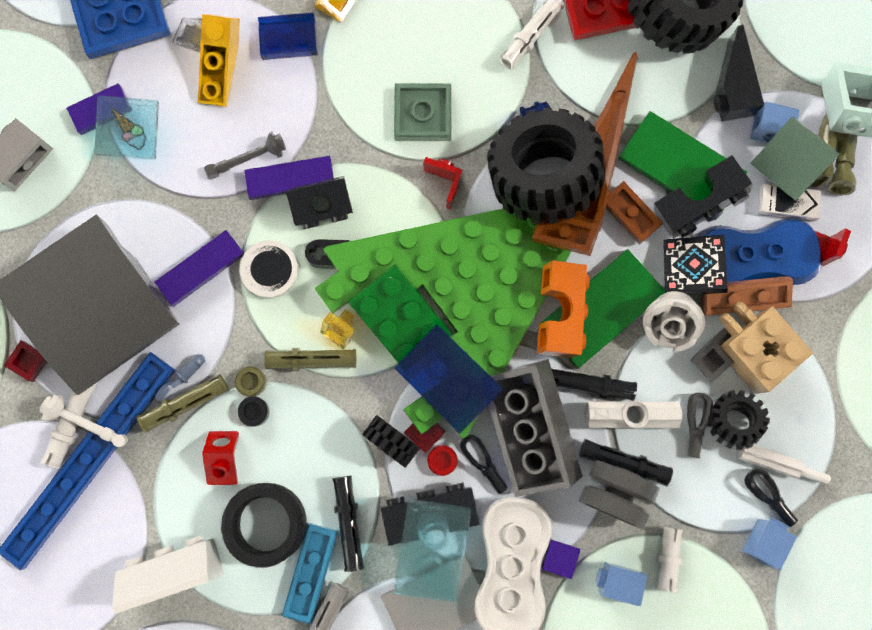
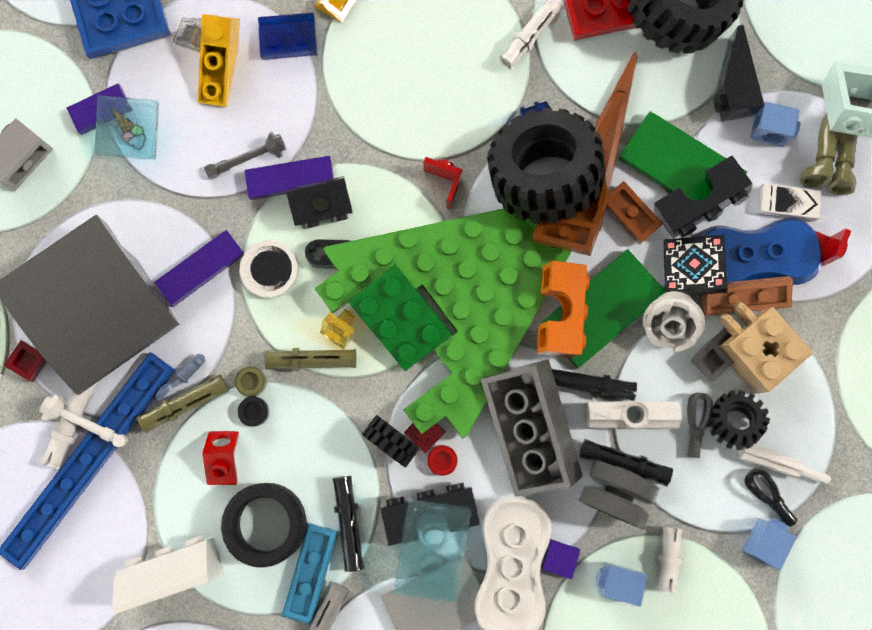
(422, 112): sand green tile -> none
(448, 379): clear blue tile -> none
(489, 470): black piece -> none
(794, 158): sand green tile -> none

